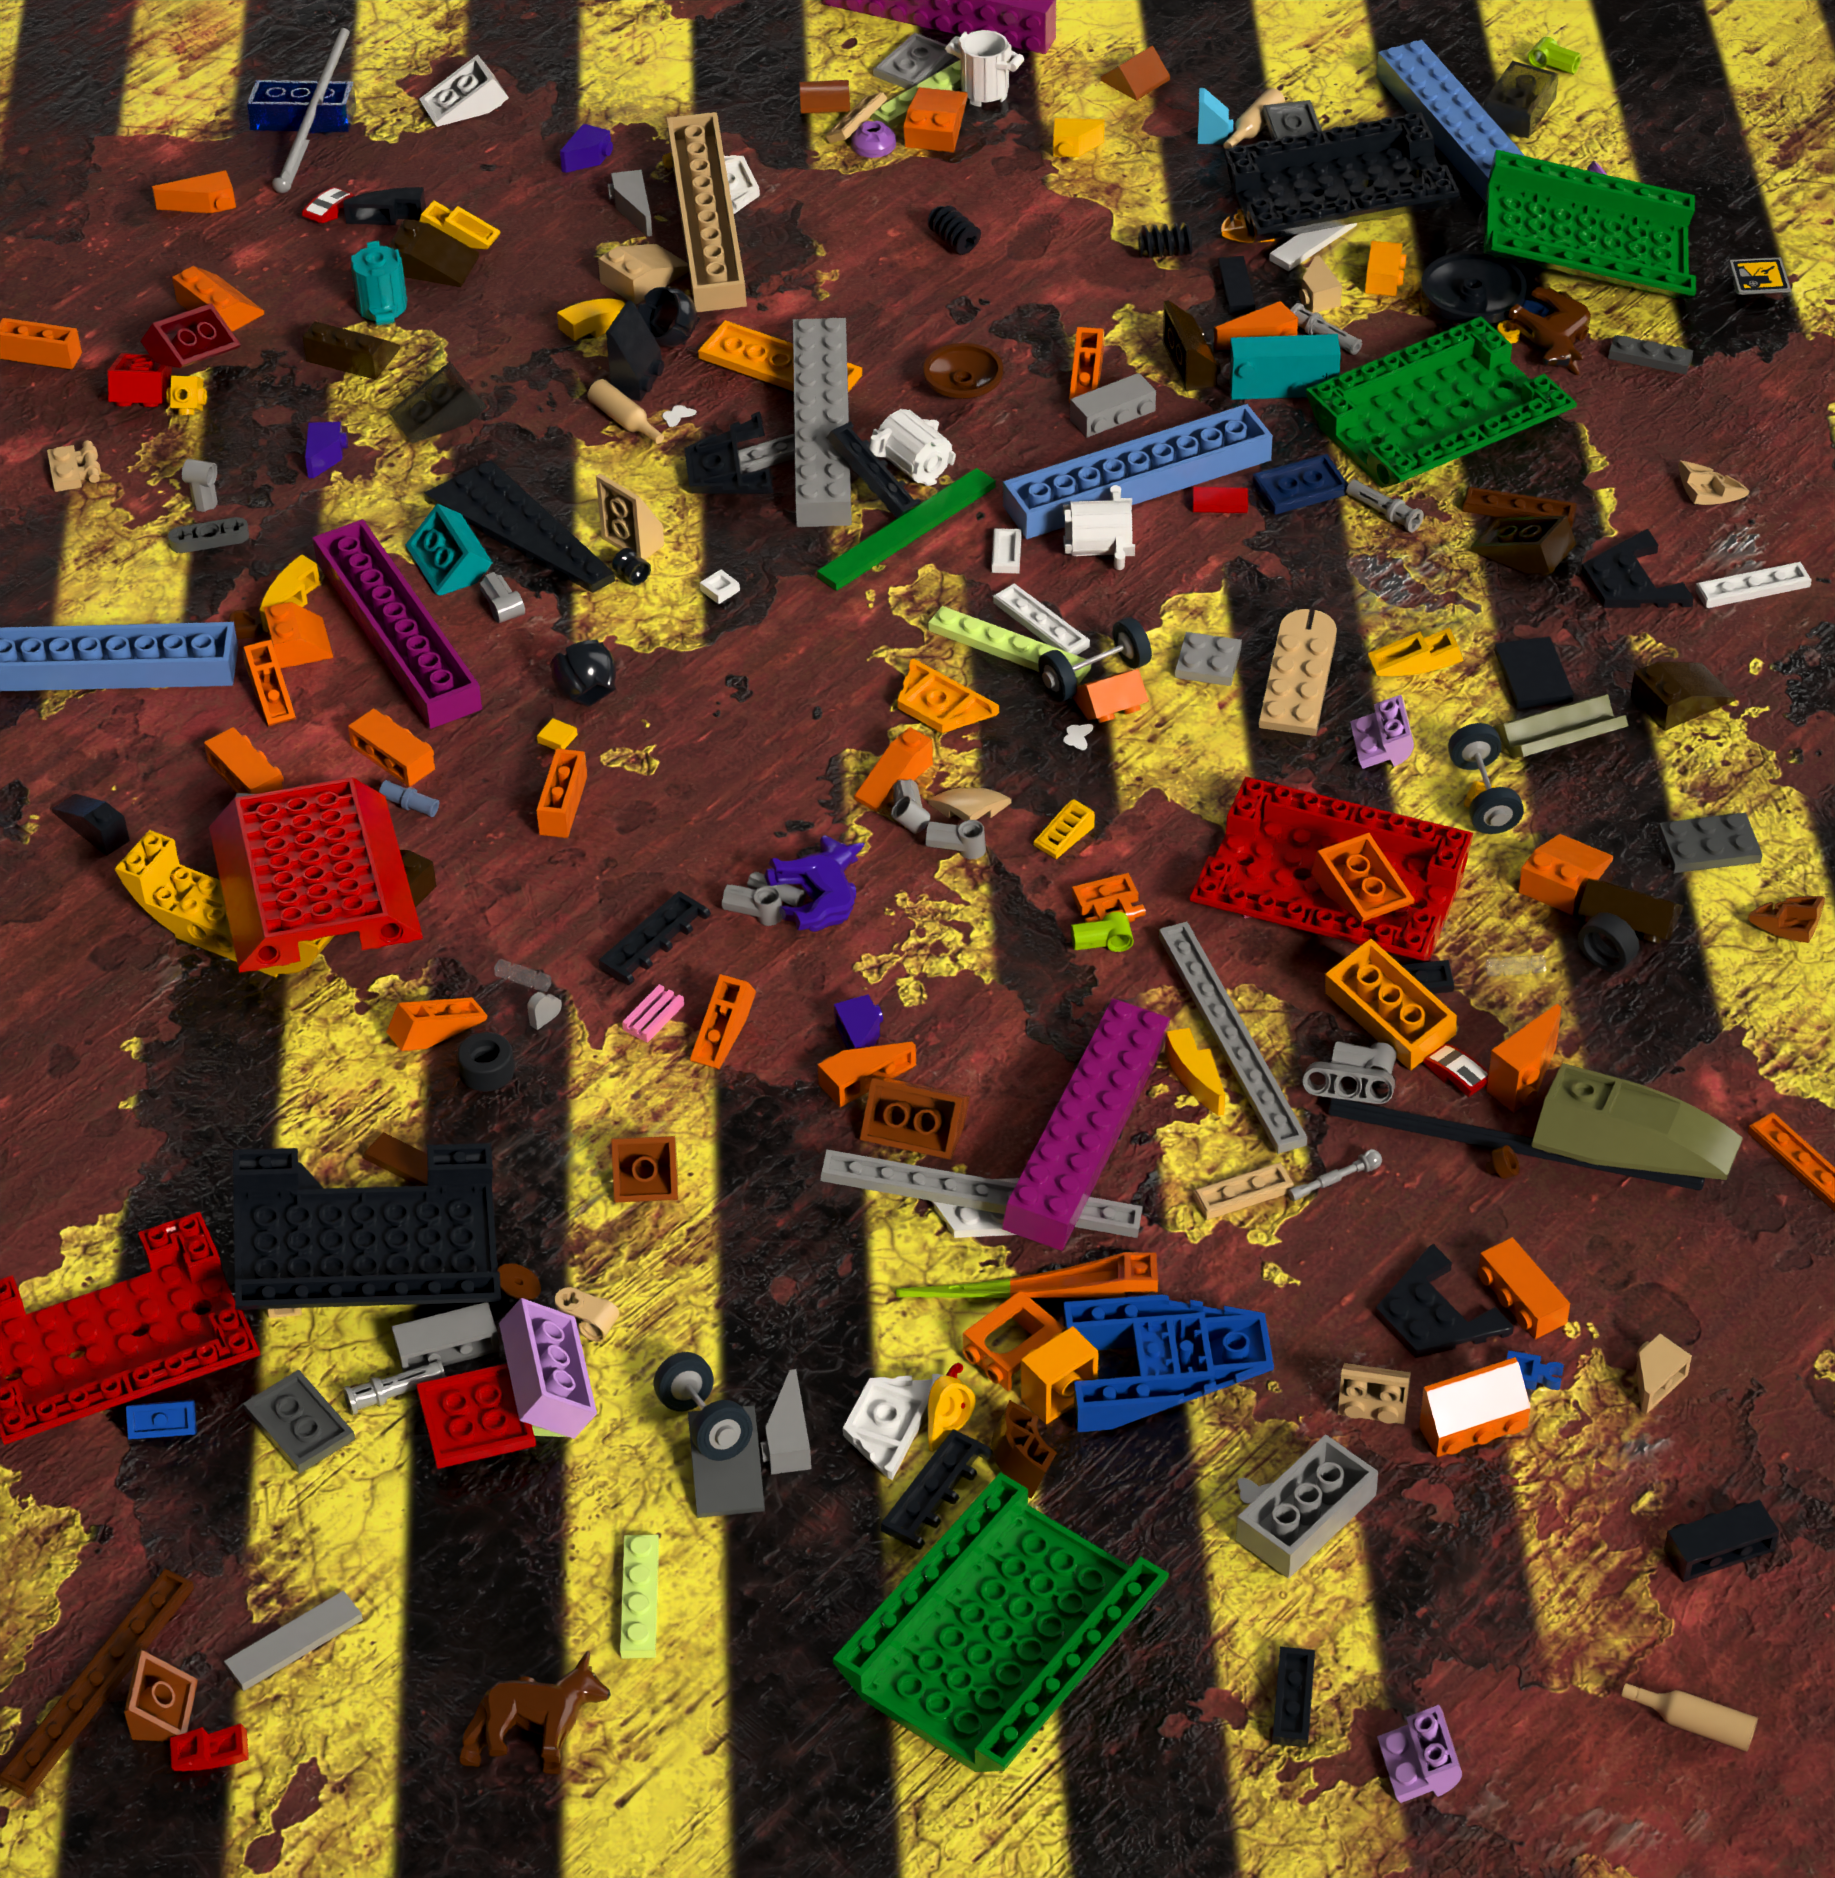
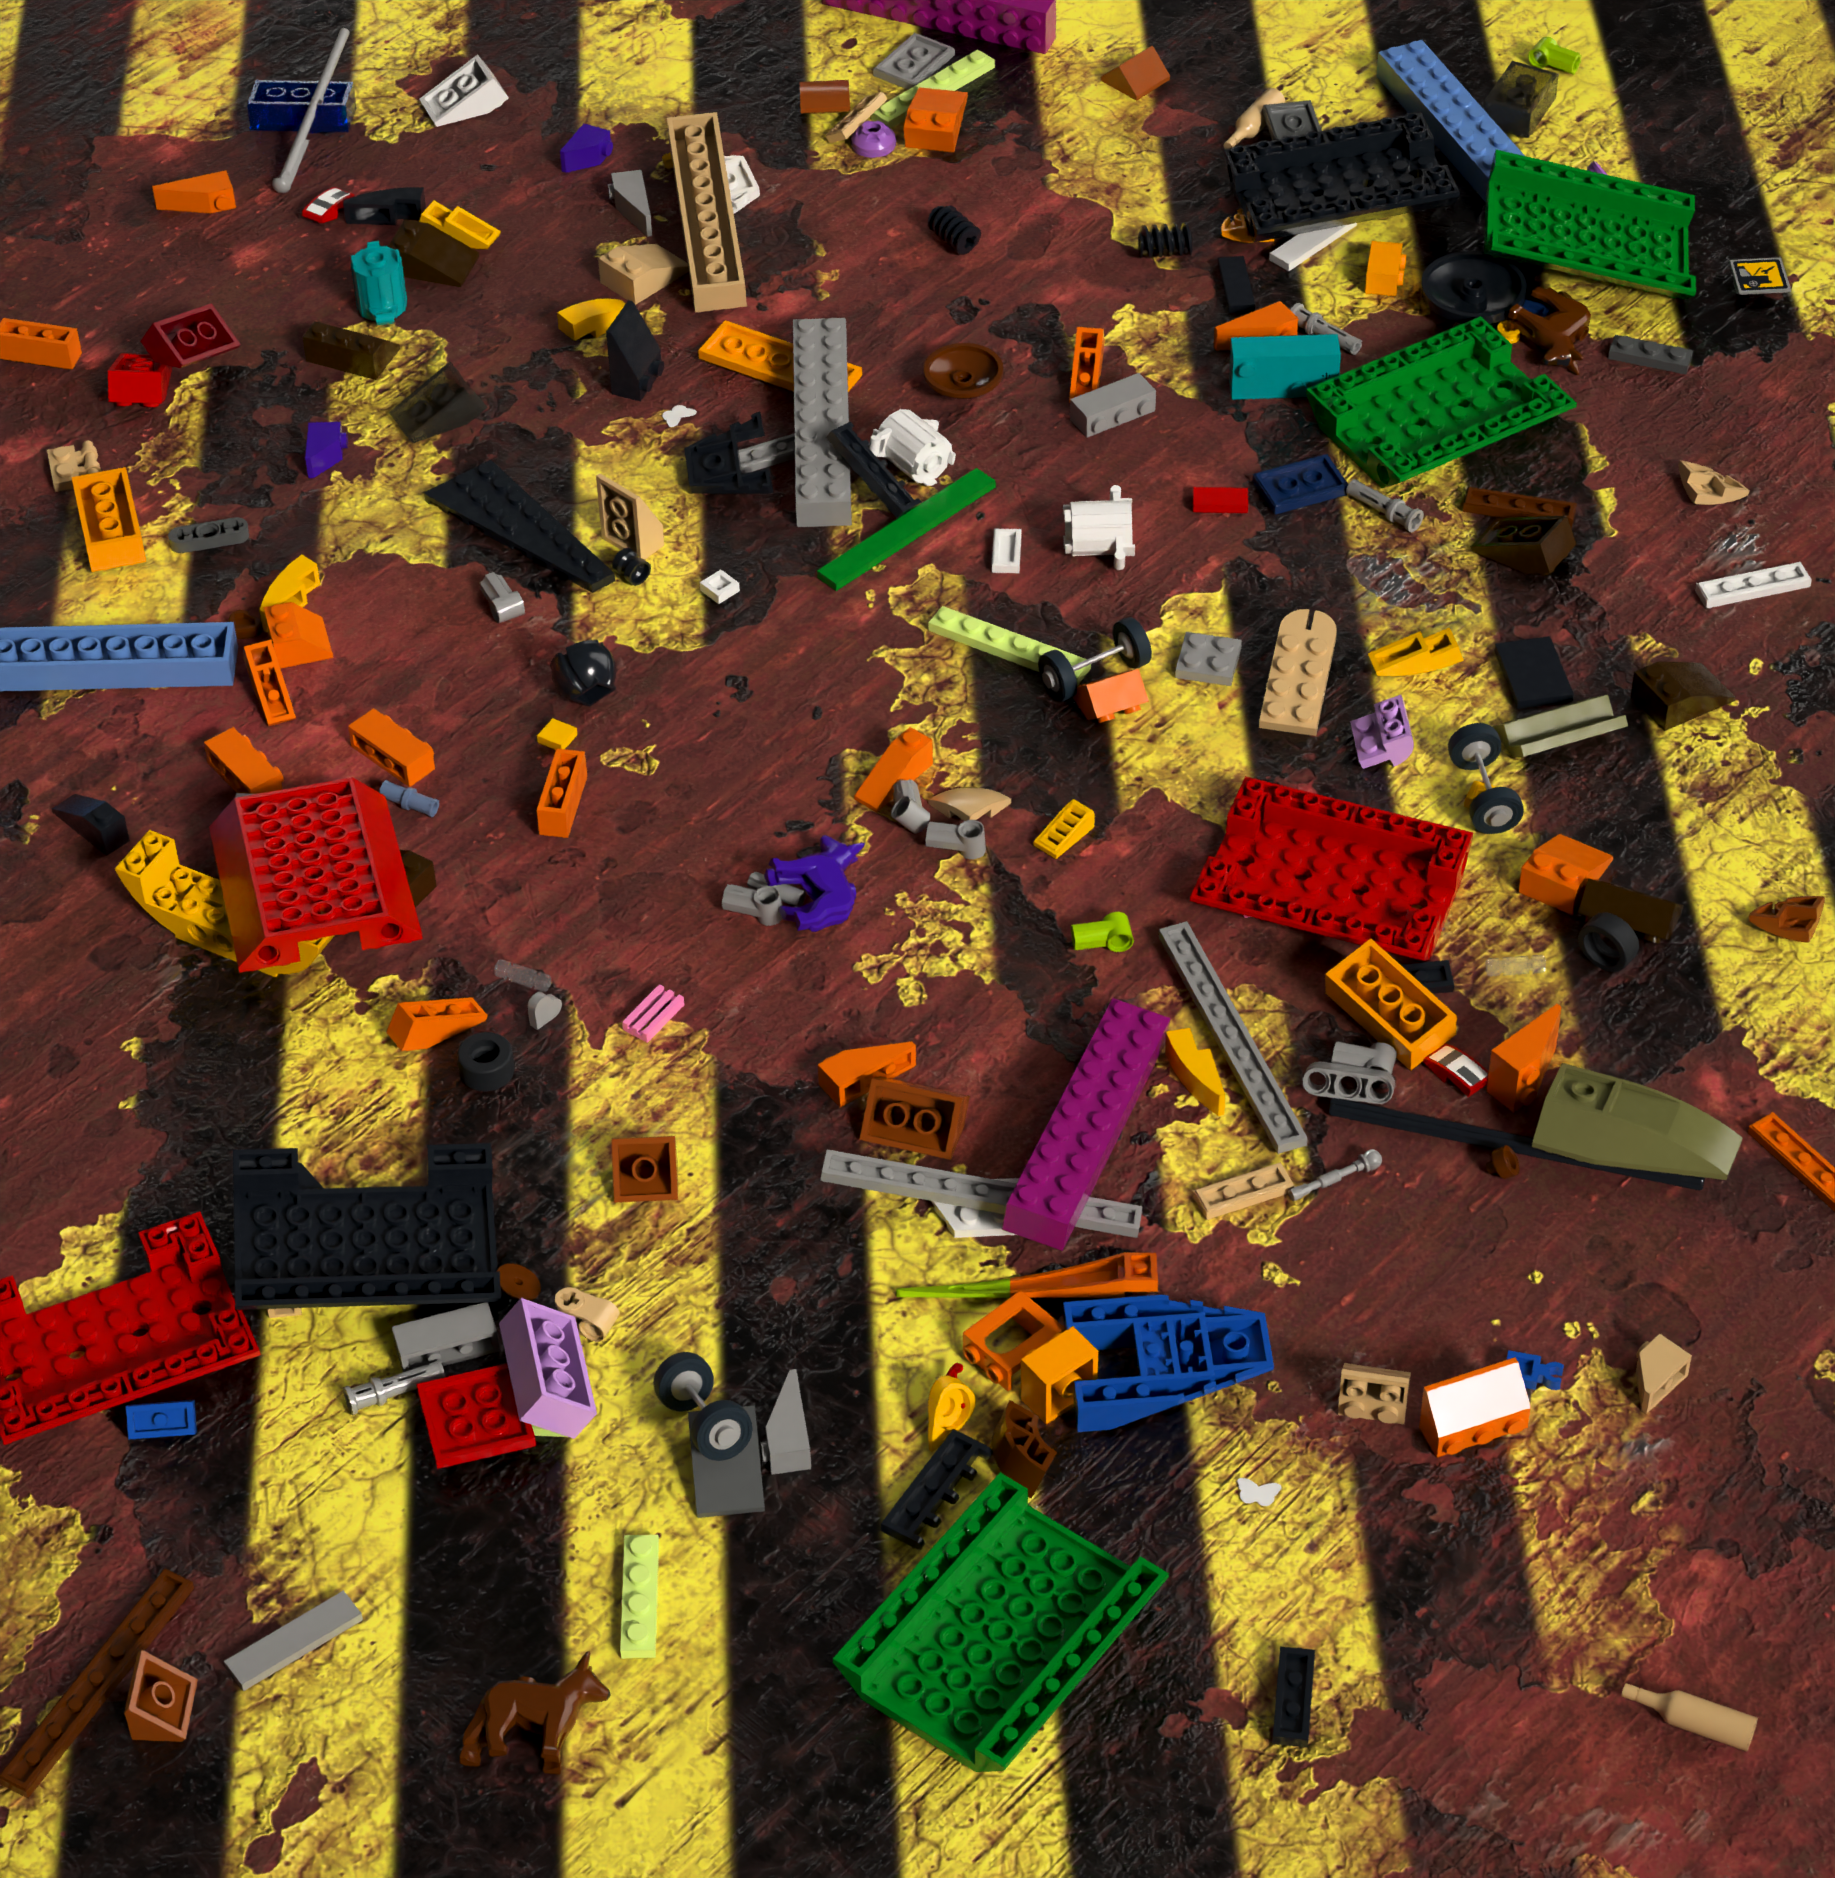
(108, 519): none -> light orange brick
(180, 388): yellow brick -> none
(199, 287): orange slope -> none
(201, 480): light grey piece -> none
(204, 1751): red slope -> none
(299, 1421): dark grey plate -> none
(397, 624): magenta brick -> none
(398, 1159): reddish brown tile -> none
(448, 551): teal slope -> none
(622, 409): tan piece -> none
(651, 936): black hinge -> none
(661, 309): black piece -> none
(723, 1021): orange slope -> none
(858, 1022): dark purple slope -> none
(888, 1419): white wing -> none
(941, 701): light orange wing -> none
(984, 64): white container -> none
(1040, 620): white tile -> none
(1076, 136): yellow slope -> none
(1076, 735): white sticker -> none
(1107, 894): orange plate -> none
(1140, 467): medium blue brick -> none
(1188, 349): dark brown slope -> none
(1213, 120): medium azure slope -> none
(1306, 1506): light grey brick -> none
(1320, 287): tan slope -> none
(1360, 878): orange slope -> none
(1421, 1756): lavender brick -> none
(1426, 1319): black wing -> none
(1523, 1288): orange brick -> none
(1623, 583): black wing -> none
(1710, 842): dark grey plate -> none
(1721, 1540): black brick -> none

